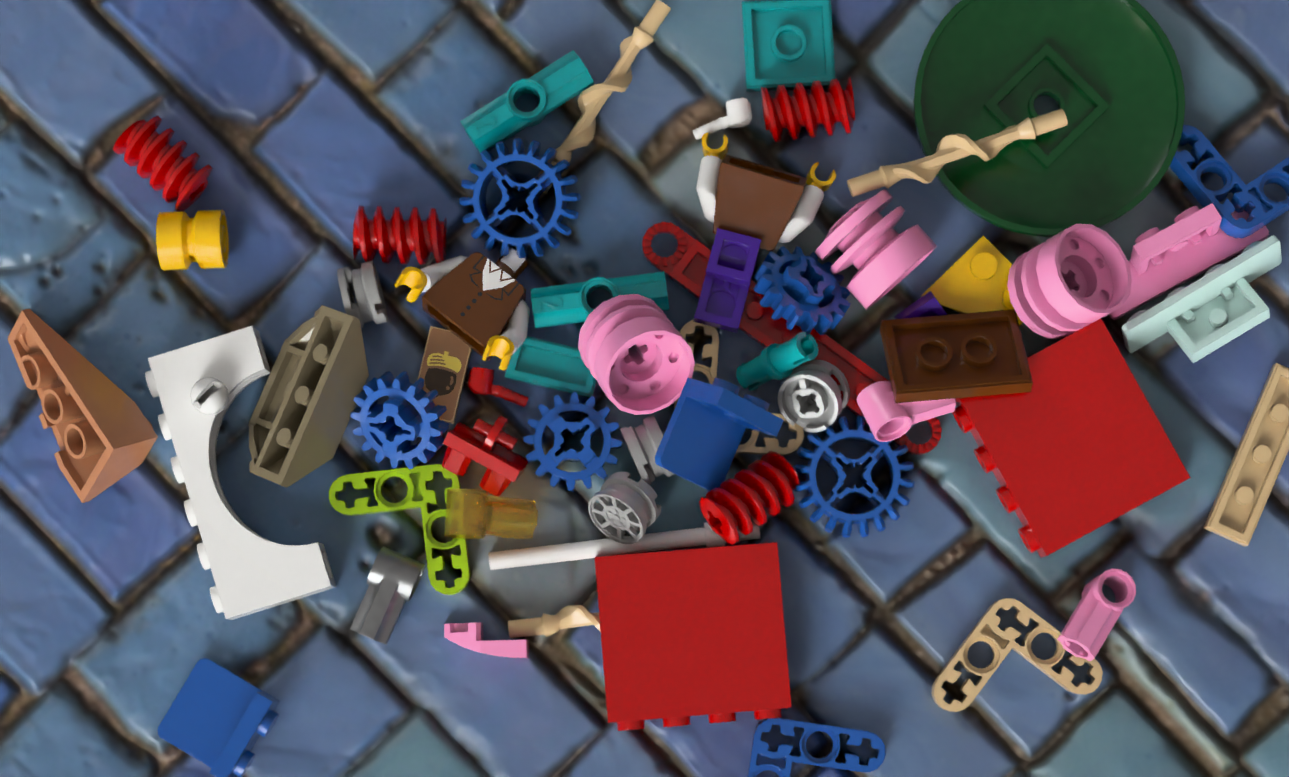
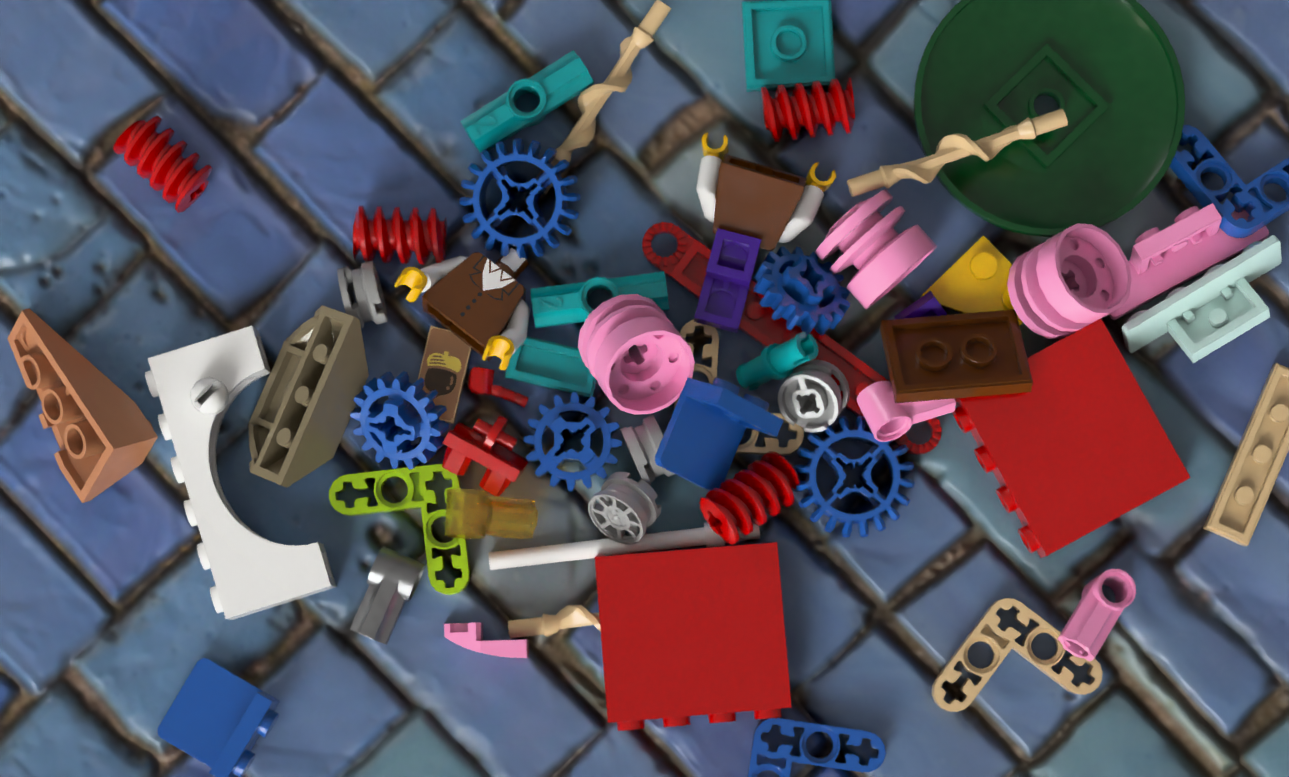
(190, 240): yellow wheel -> none
(738, 116): white hand -> none

